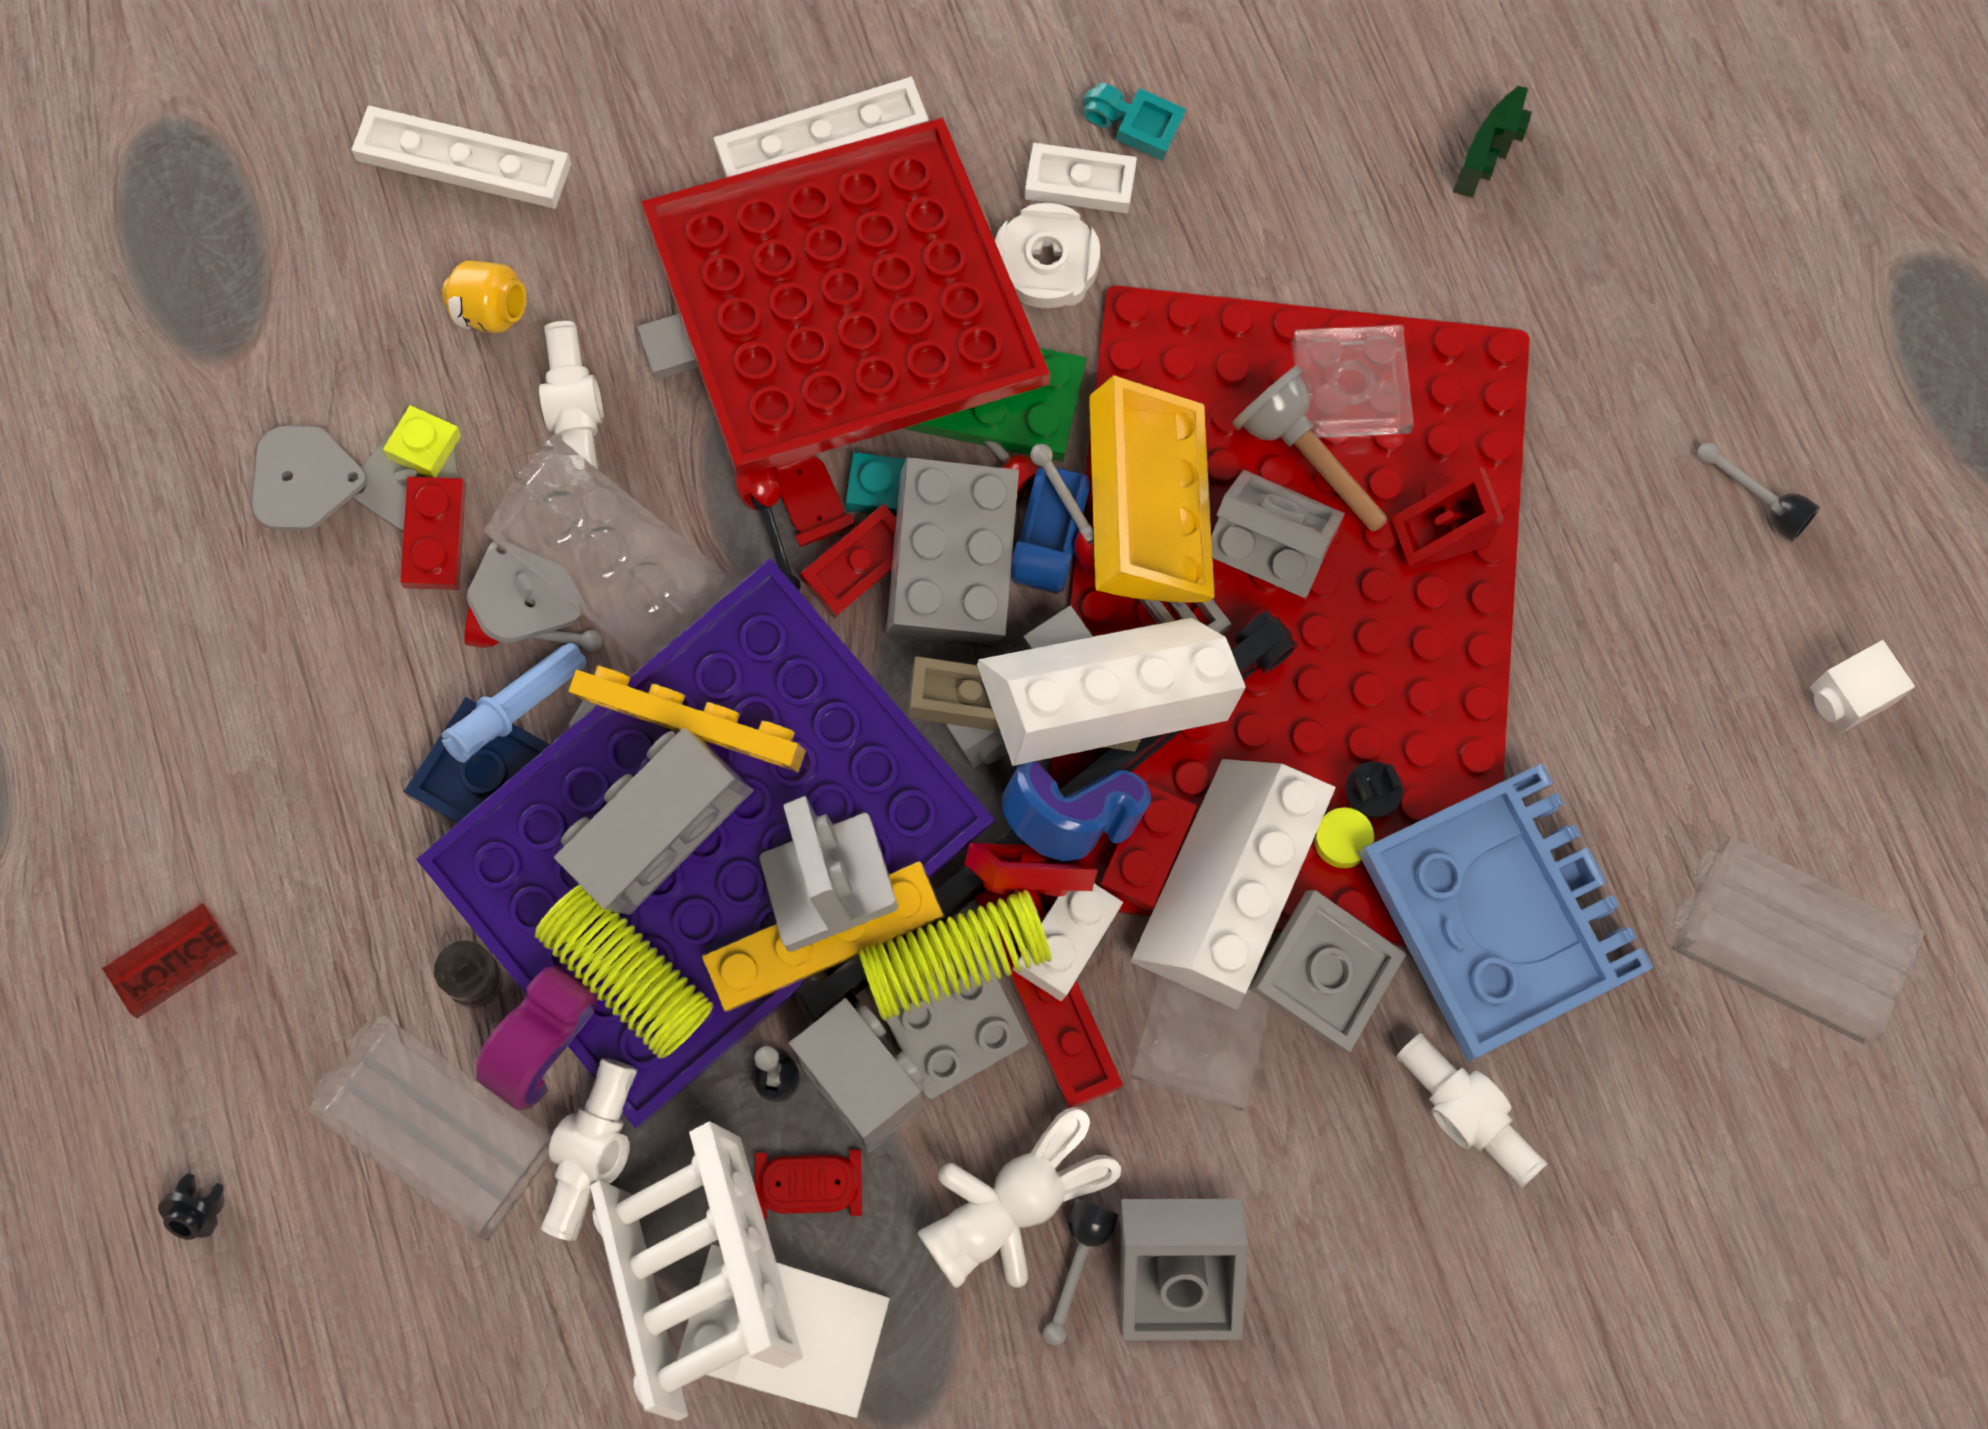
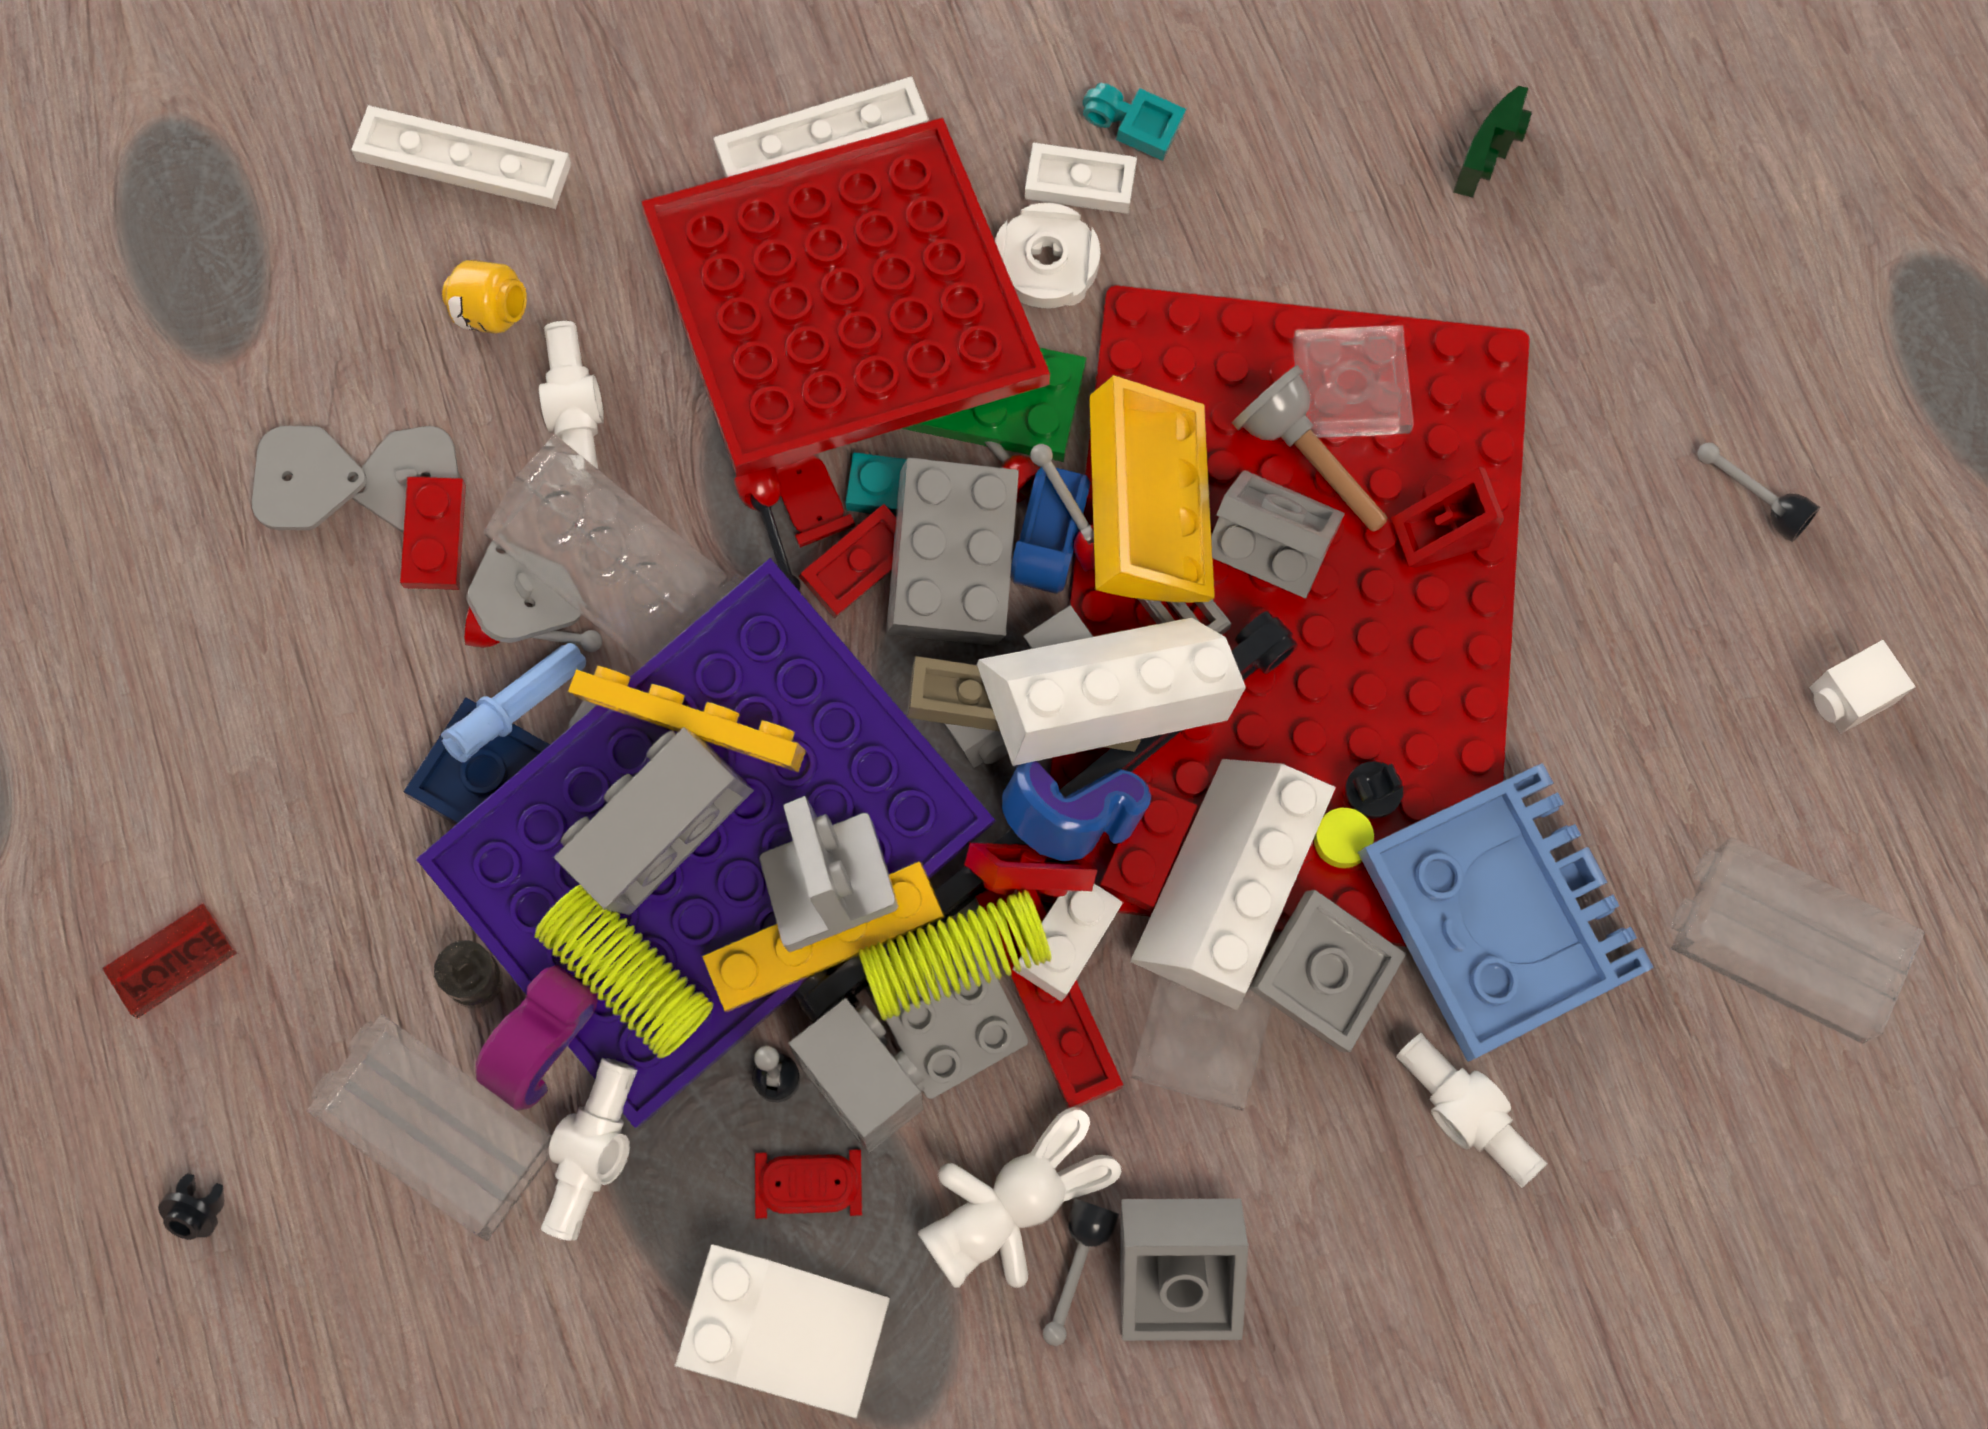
(422, 442): neon yellow plate -> none
(667, 346): light grey tile -> none
(748, 1272): white fence -> none

